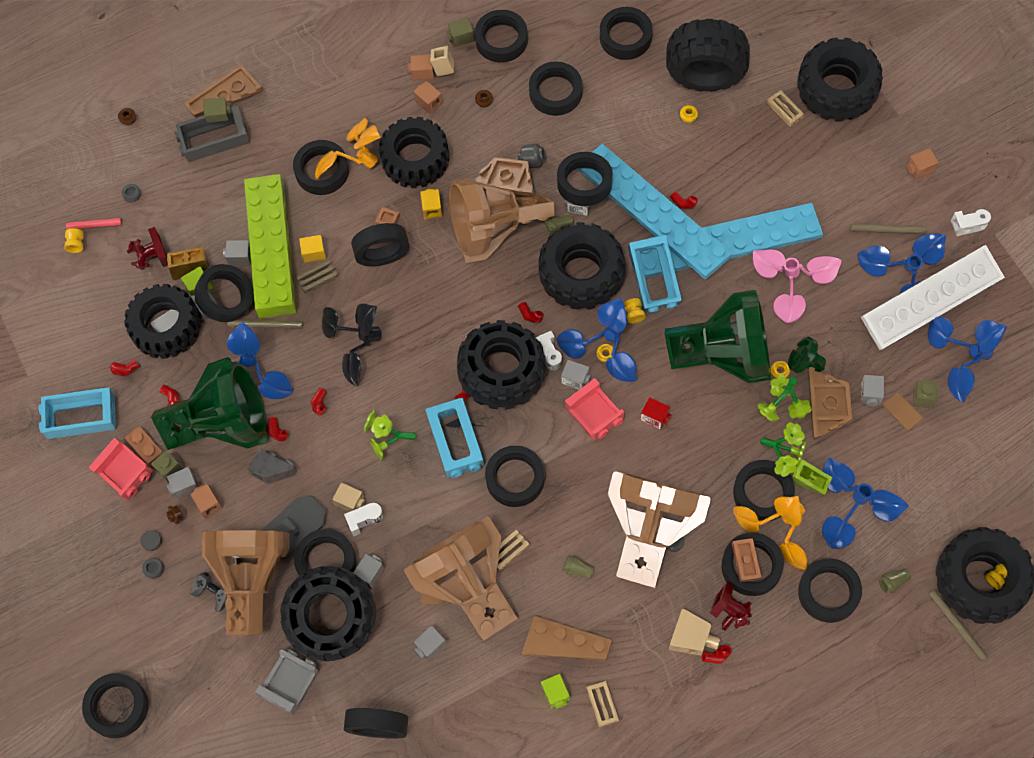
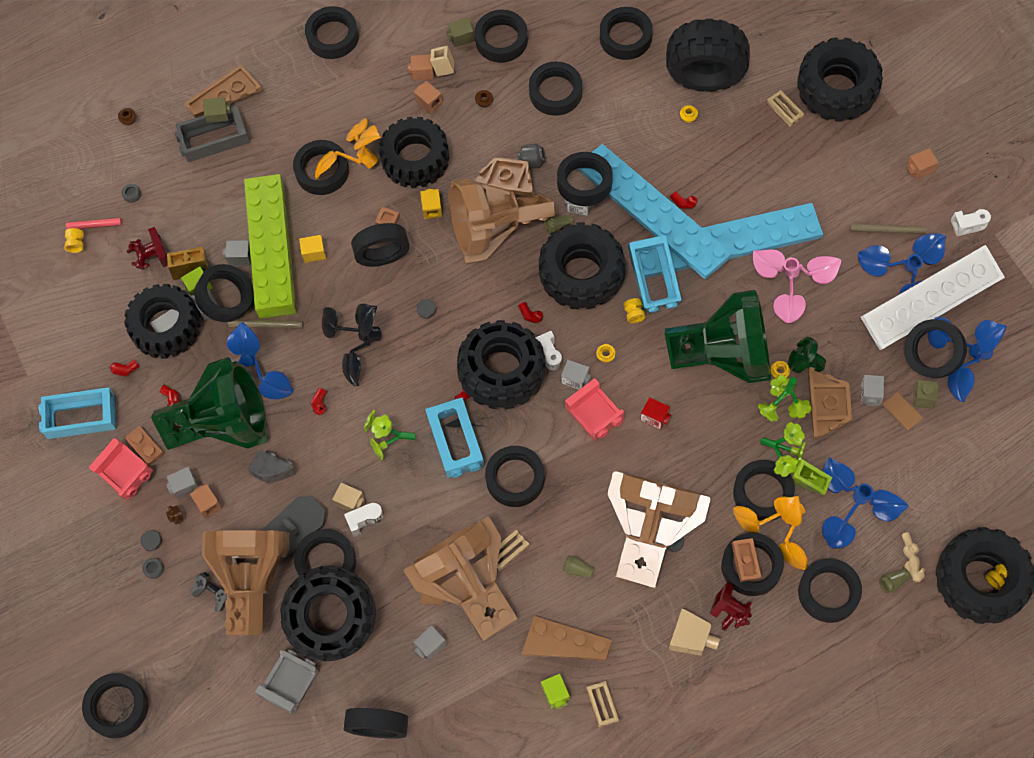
(166, 465): olive brick -> none
(275, 432): red arm -> none
(315, 274): dark tan tile -> none
(325, 15): none -> black tyre
(370, 569): light grey brick -> none
(426, 309): none -> dark grey tile
(614, 317): blue plant -> none
(718, 655): red arm -> none
(913, 564): none -> tan animal
(916, 334): none -> black tyre
(958, 625): dark tan bar -> none

